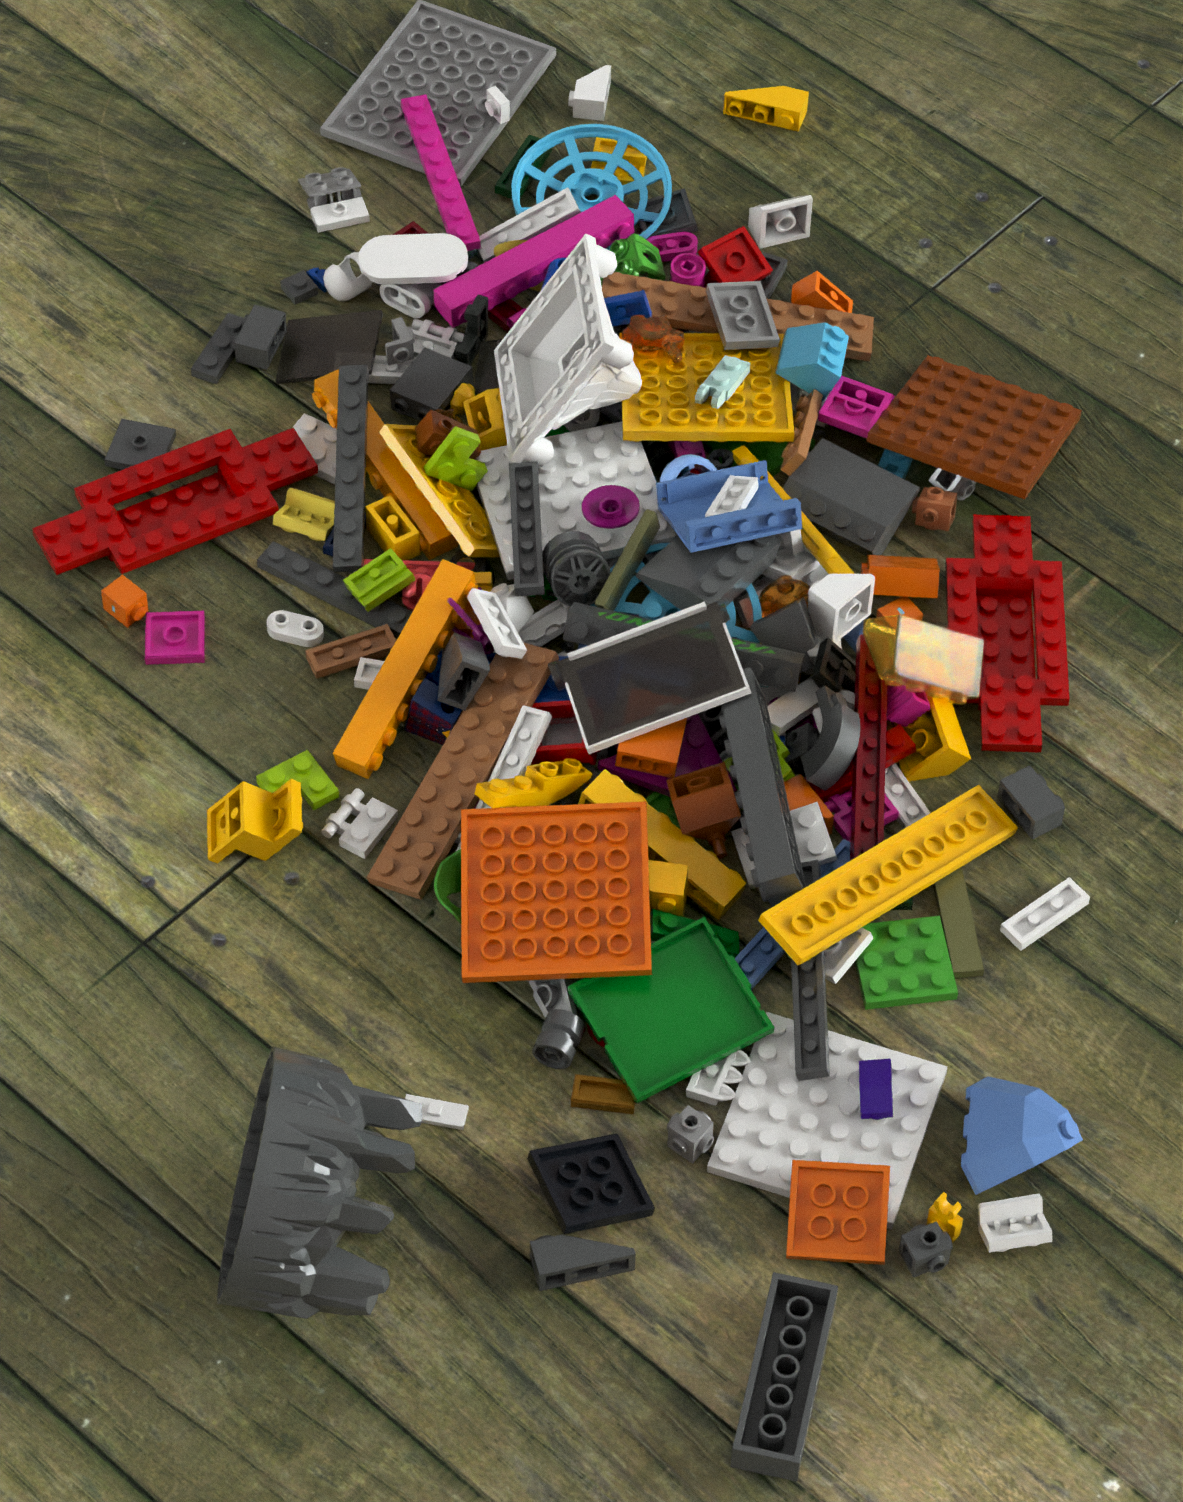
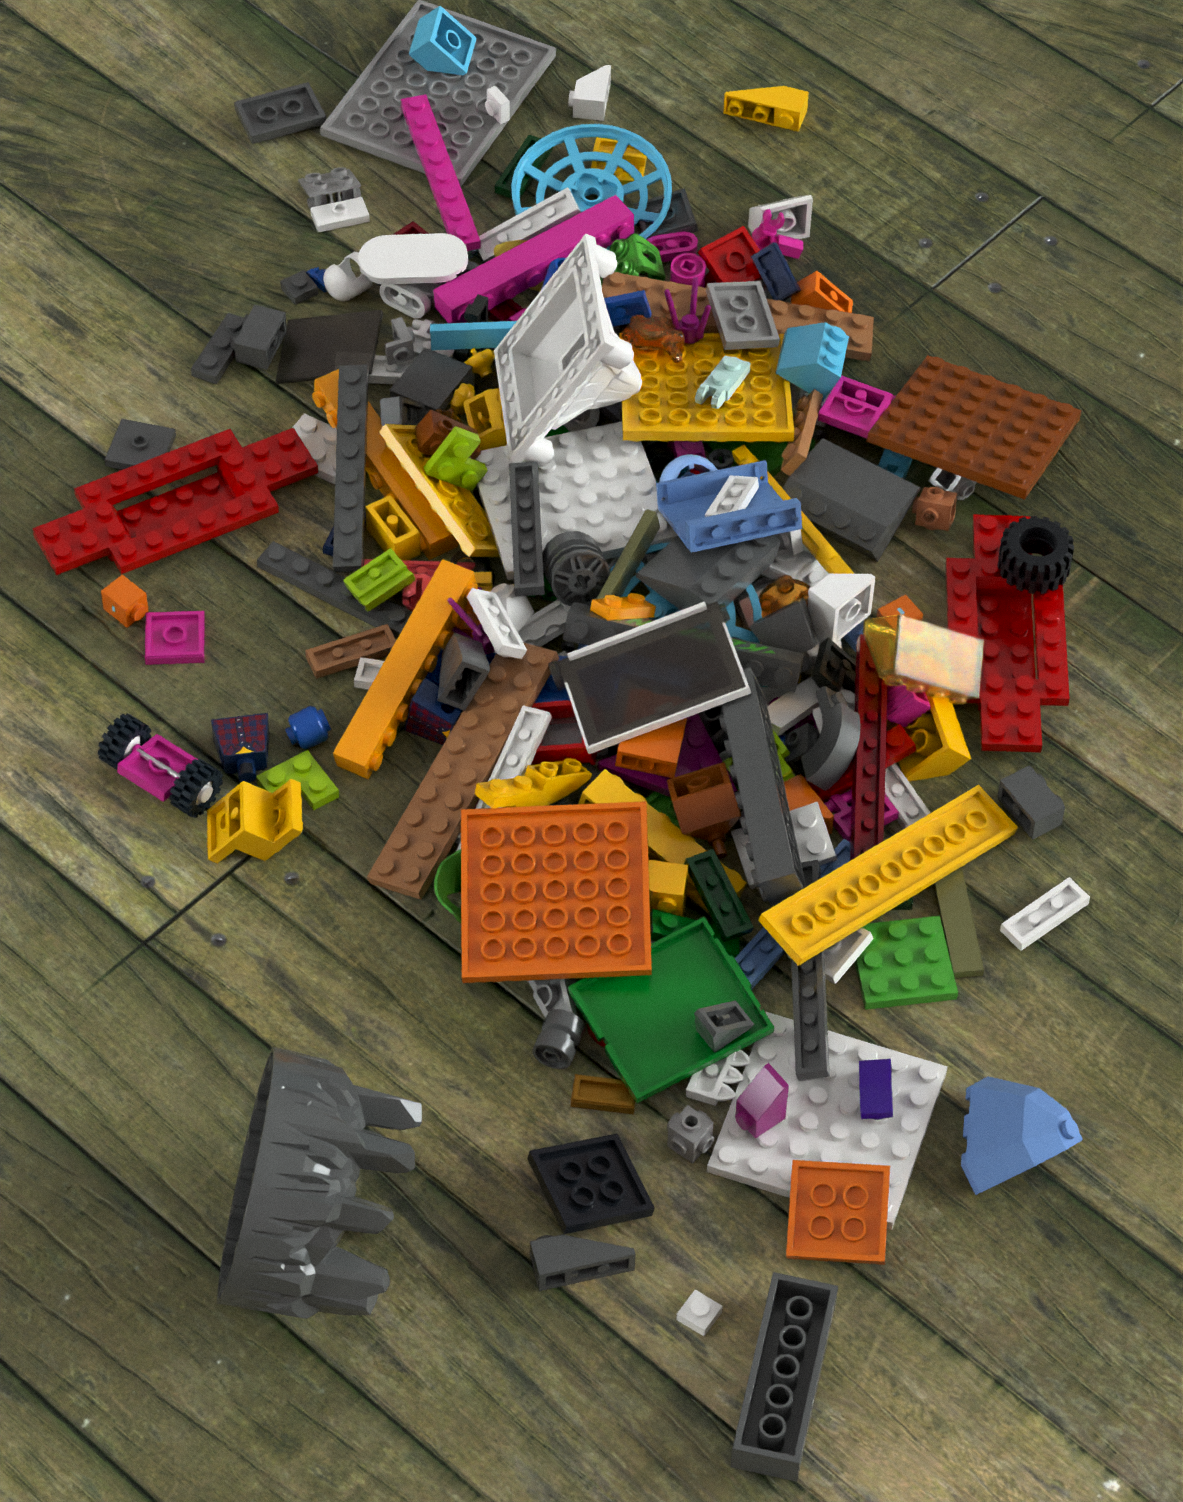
(159, 766): none -> plate
(242, 744): none -> dark blue torso
(280, 112): none -> dark grey plate
(294, 629): white plate -> none
(306, 515): light yellow bracket -> none
(308, 727): none -> blue head
(366, 829): white plate -> none
(401, 411): none -> dark grey slope
(441, 1112): white piece -> none
(442, 43): none -> medium azure slope
(468, 335): none -> medium azure tile
(481, 362): none -> yellow piece
(610, 506): magenta dish -> none
(622, 608): none -> light orange plate
(689, 324): none -> magenta plant
(699, 1312): none -> white plate
(718, 895): none -> dark green plate
(721, 1024): none -> dark grey slope
(762, 1102): none -> magenta slope
(767, 234): none -> dark pink bar
(776, 272): none -> dark blue plate
(903, 575): orange brick -> none
(925, 1249): dark grey brick -> none
(946, 1216): yellow plate -> none
(1013, 1223): white bracket -> none
(1031, 571): none -> black tyre

